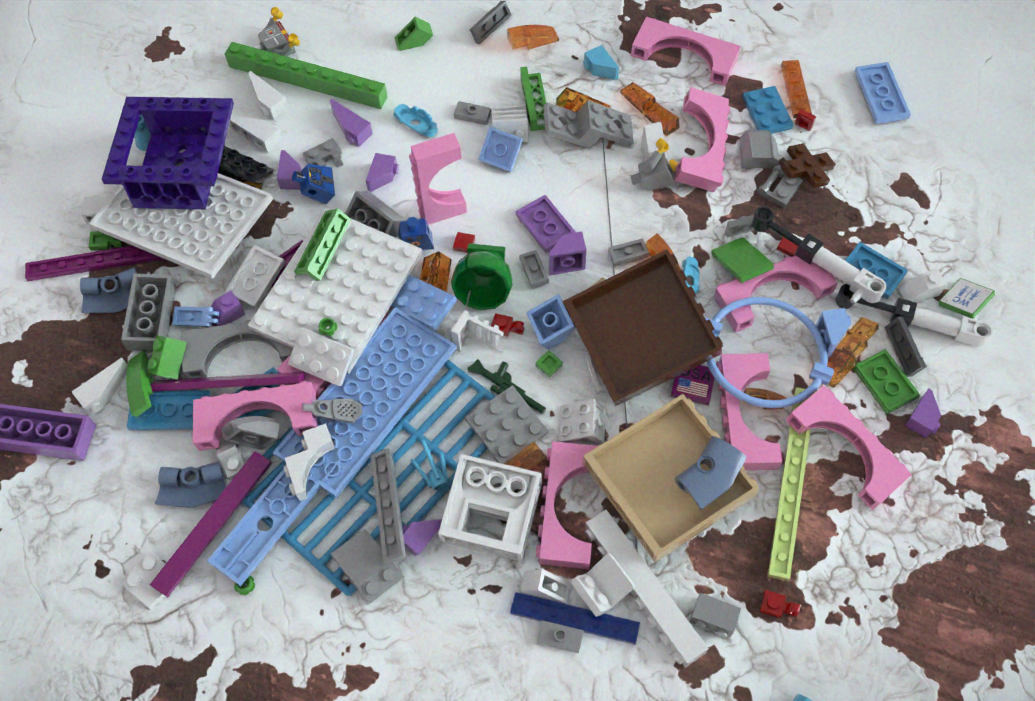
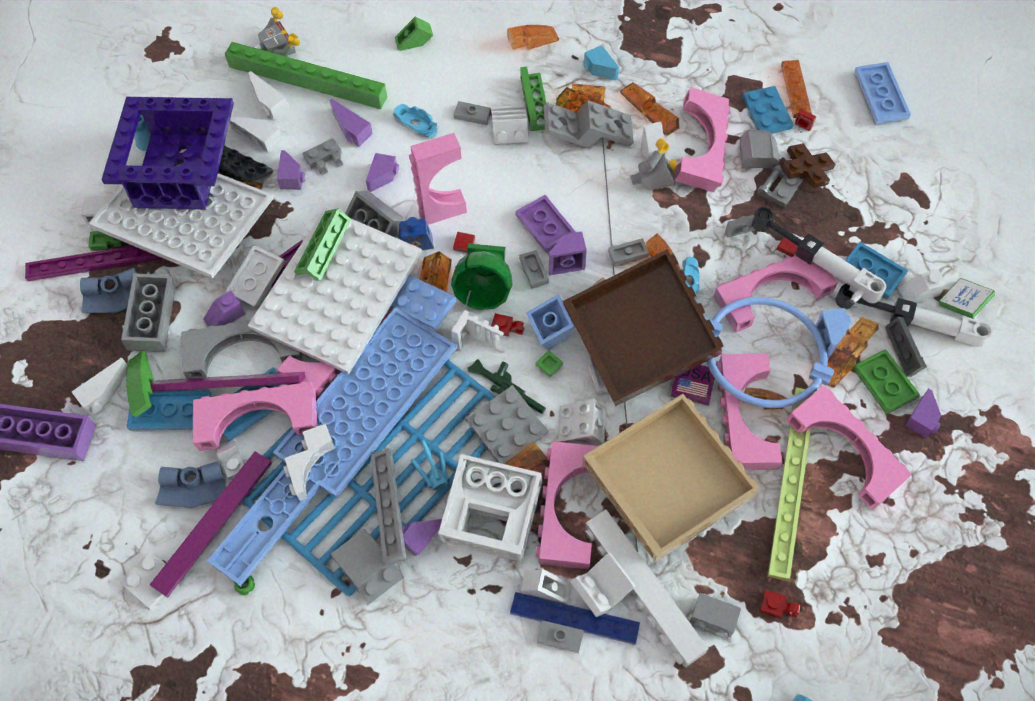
(166, 357): bright green brick -> none
(194, 316): light blue hinge -> none
(251, 431): light grey slope -> none
(316, 182): torso -> none
(321, 356): white plate -> none
(327, 322): bright green plate -> none
(334, 409): light grey piece -> none
(490, 22): dark grey hinge -> none
(500, 149): light blue plate -> none
(593, 91): none -> clear orange plate
(660, 35): bright pink arch -> none
(708, 485): sand blue panel -> none
(742, 259): bright green tile -> none

